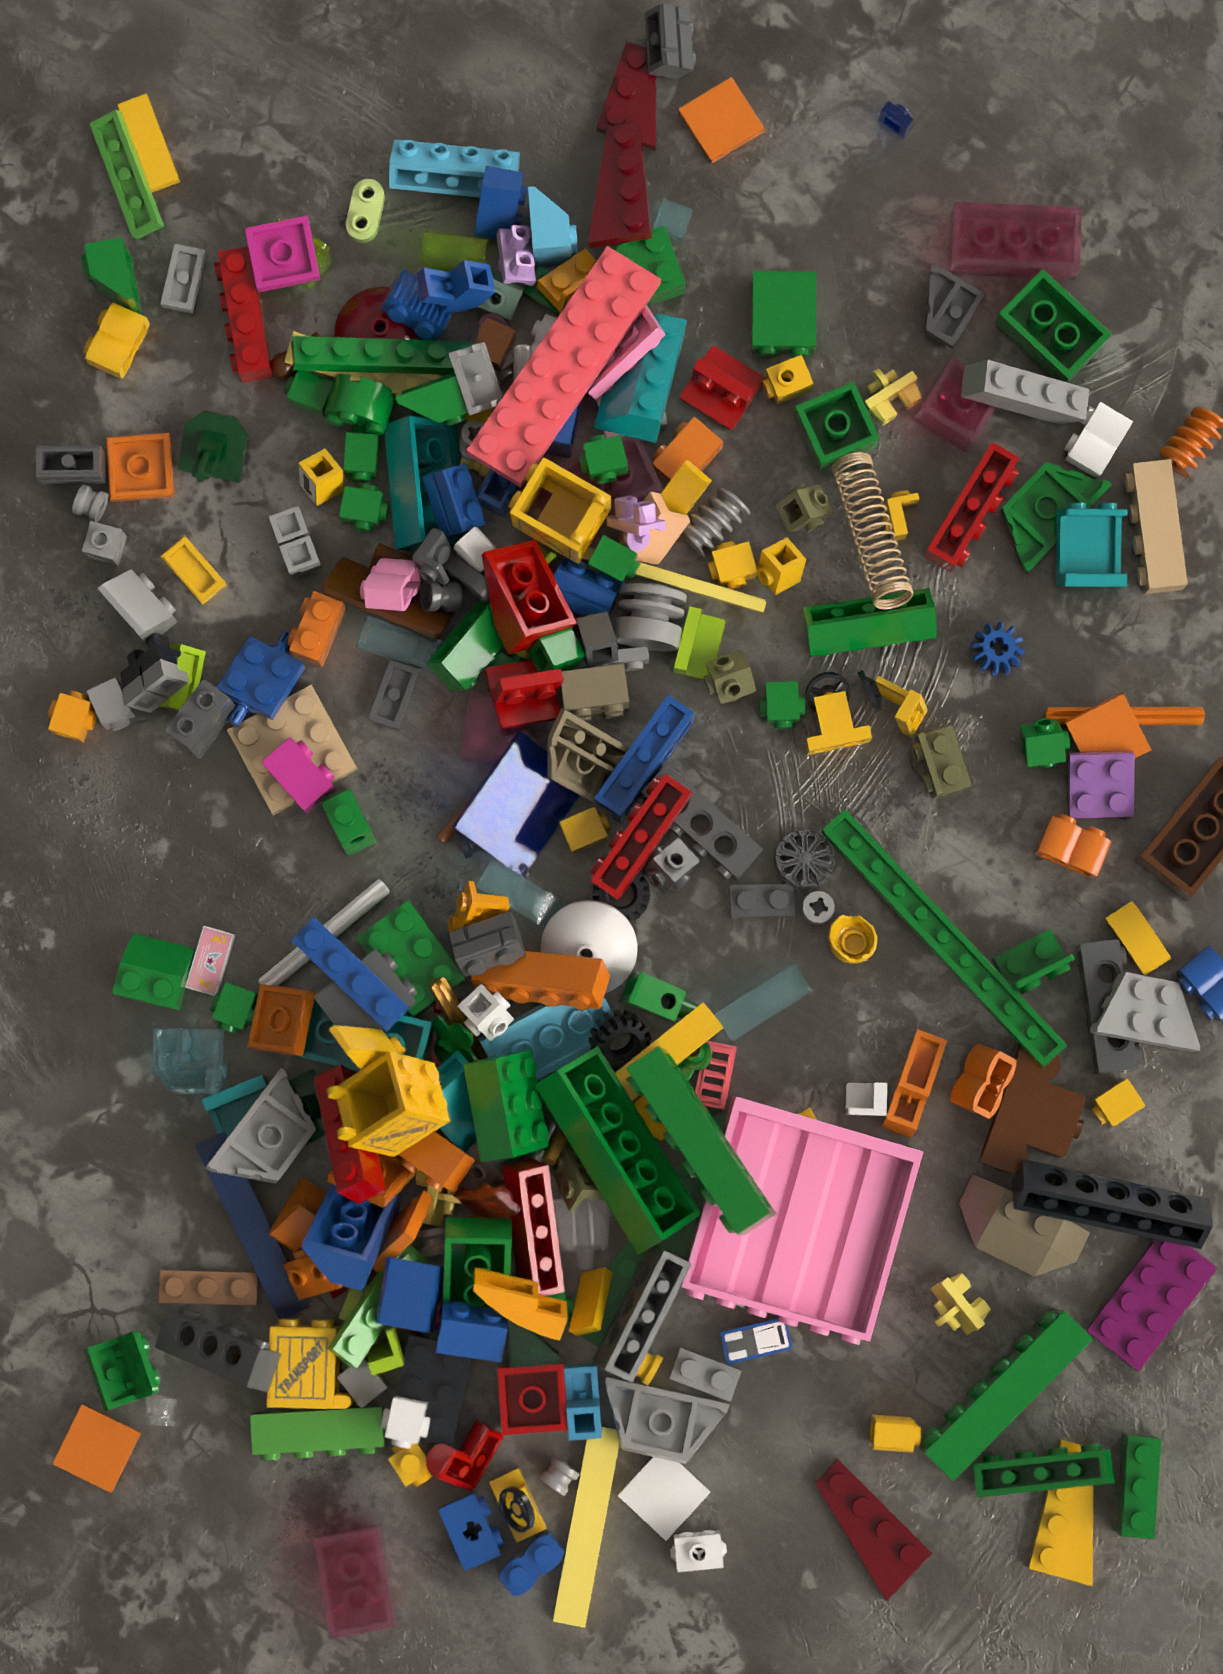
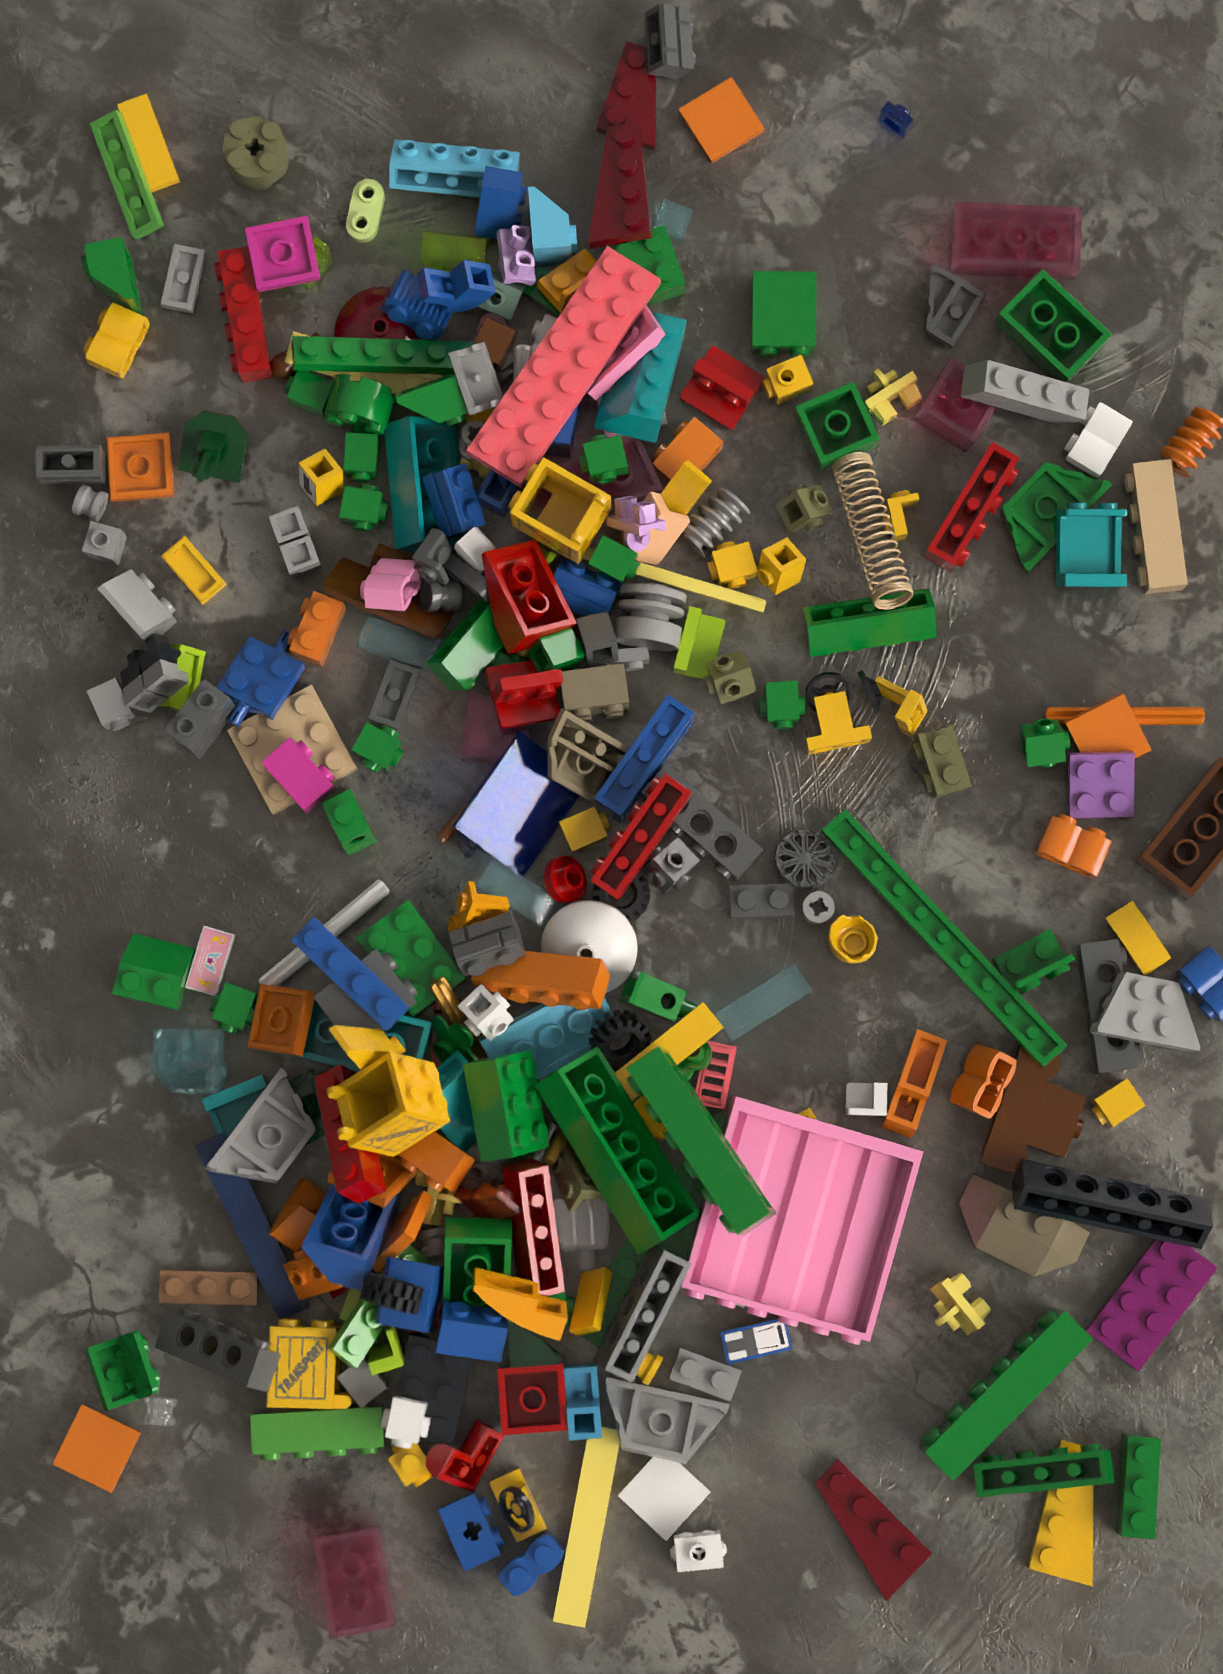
(72, 716): light orange brick -> none
(272, 156): none -> olive brick
(378, 748): none -> green brick
(392, 1293): none -> black tyre
(559, 1475): light grey wheel -> none
(565, 879): none -> red plate
(893, 1433): yellow brick -> none
(988, 655): blue gear -> none

